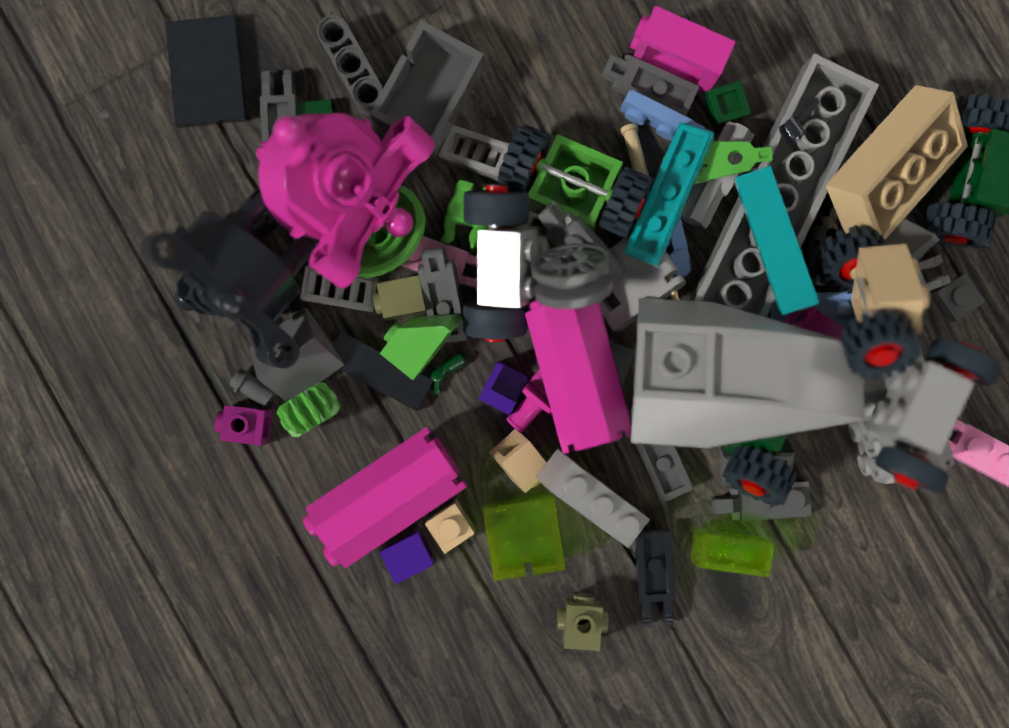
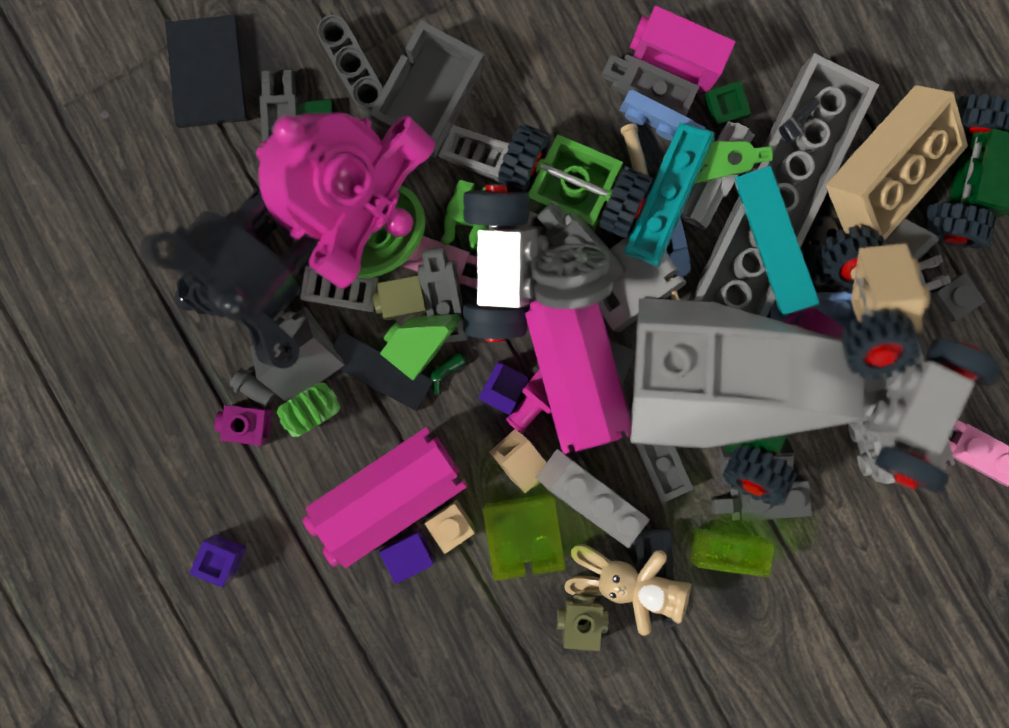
(218, 560): none -> dark purple panel
(623, 584): none -> tan animal

